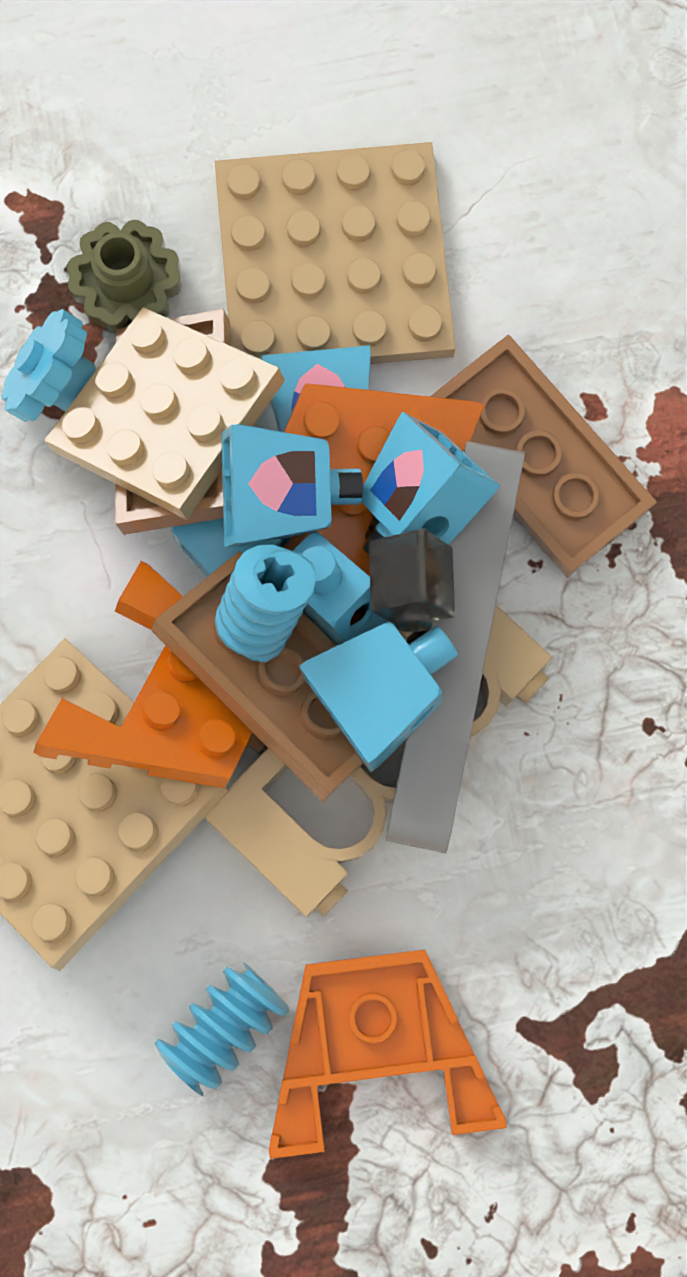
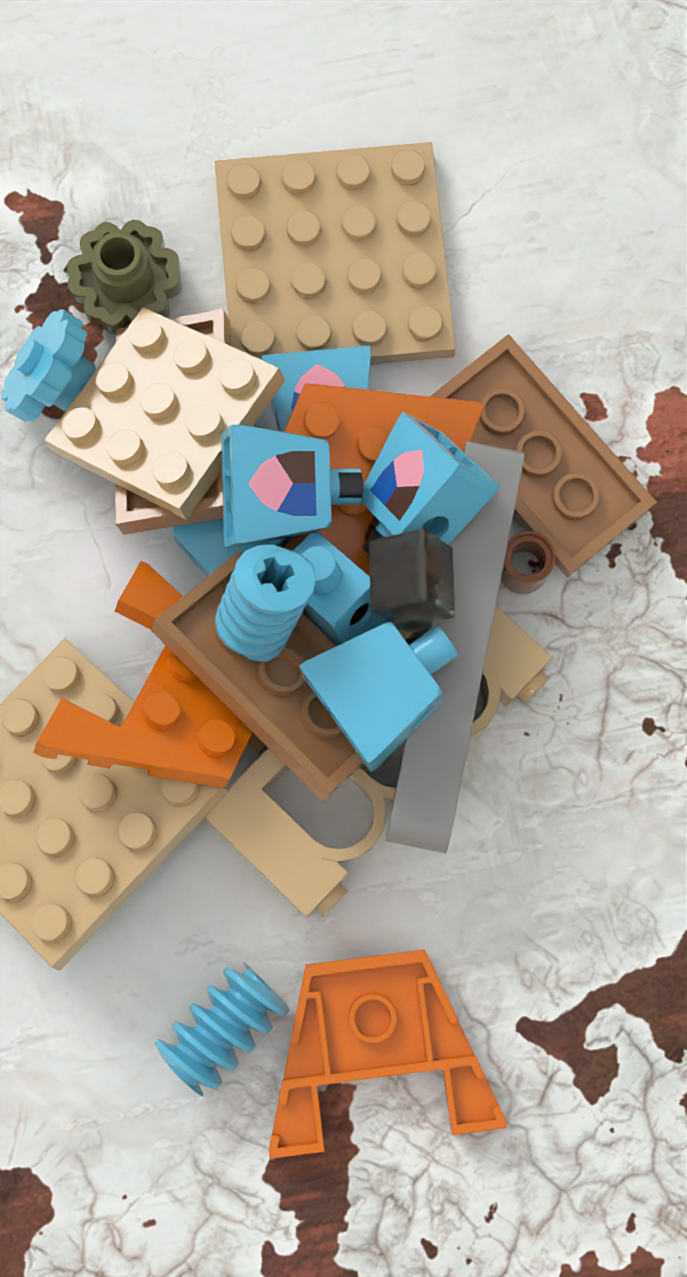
(538, 546): none -> dark orange beam

